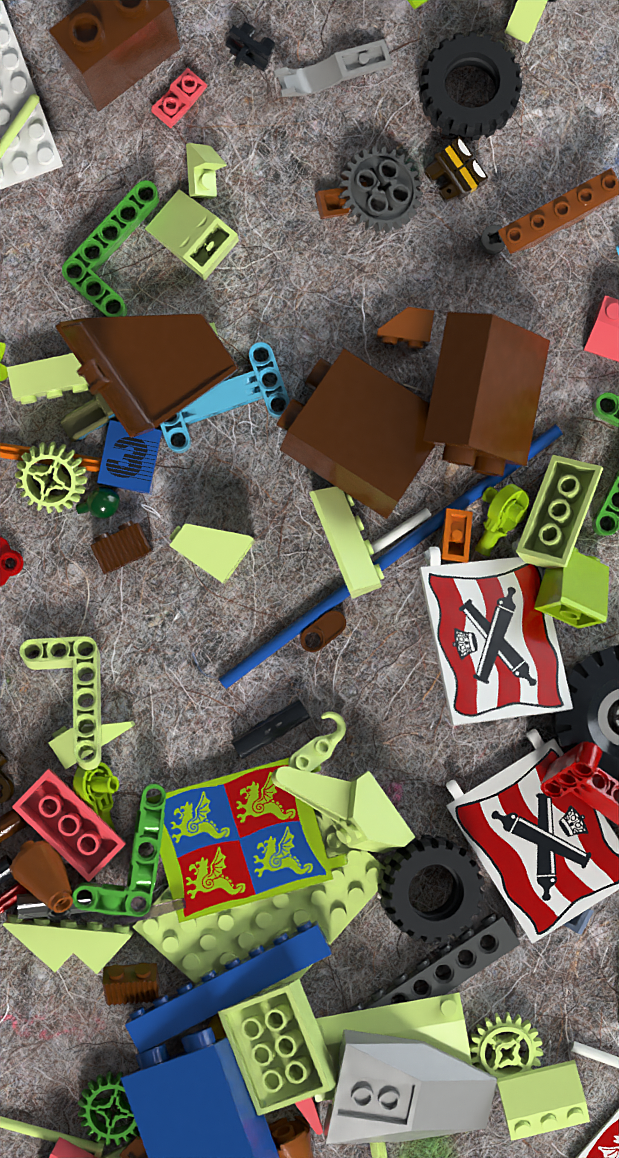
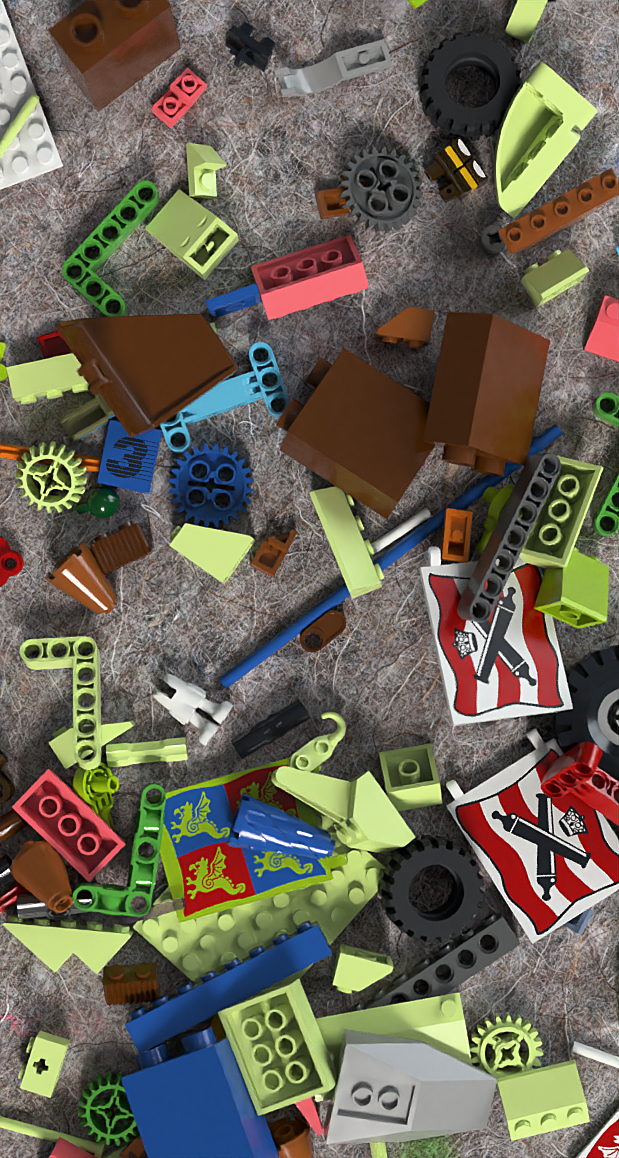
(40, 1079): none -> yellowish green brick
(53, 345): none -> red tile
(83, 580): none -> dark orange cone
(144, 752): none -> yellowish green axle
(184, 704): none -> white piece
(215, 462): none -> blue gear
(233, 301): none -> blue tile
(269, 829): none -> blue cone
(272, 553): none -> dark orange slope
(310, 277): none -> coral slope
(358, 968): none -> yellowish green slope
(411, 777): none -> yellowish green slope
(498, 543): none -> dark grey beam
(536, 136): none -> yellowish green panel
(553, 277): none -> yellowish green slope

